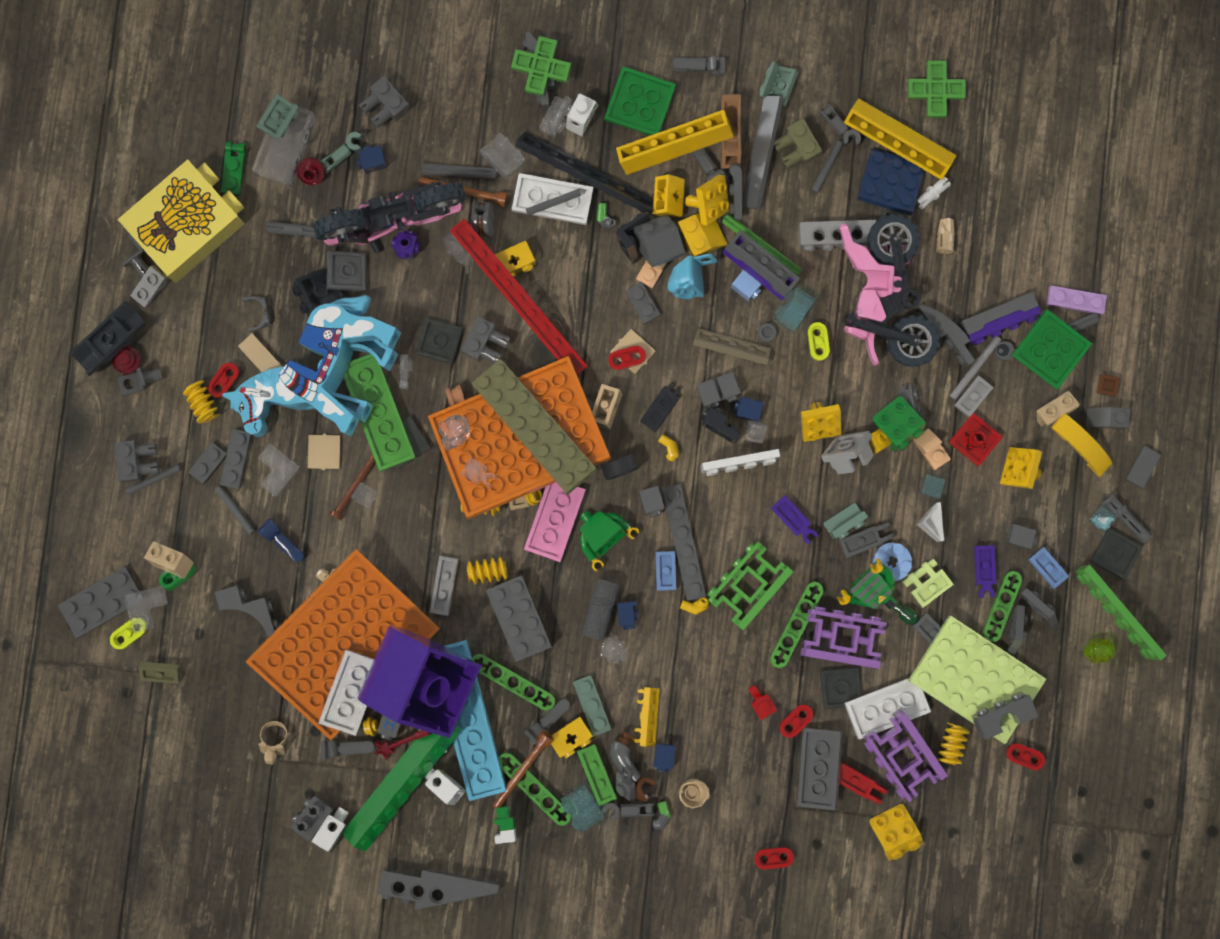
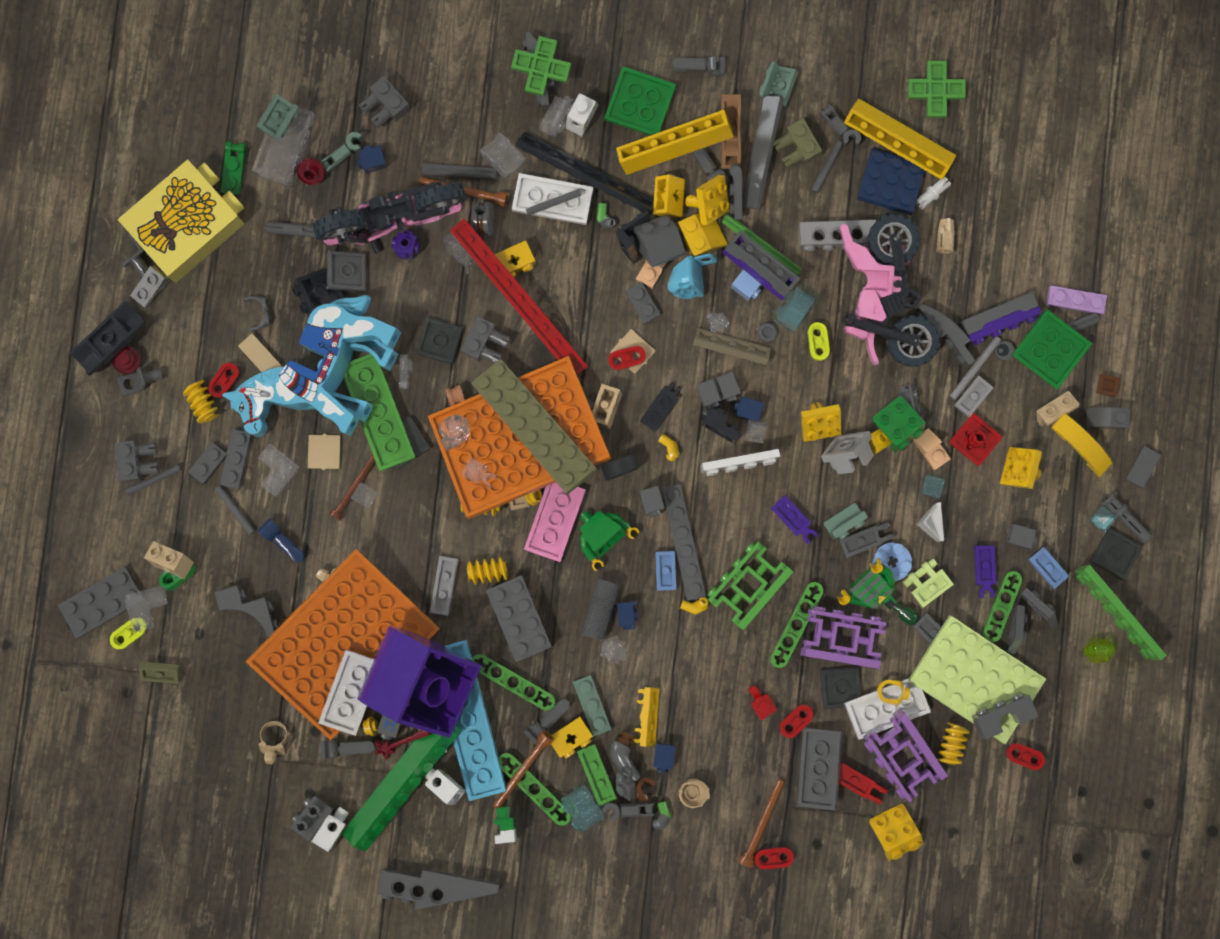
(717, 321): none -> clear piece
(747, 858): none -> dark orange piece
(904, 695): none -> yellow piece

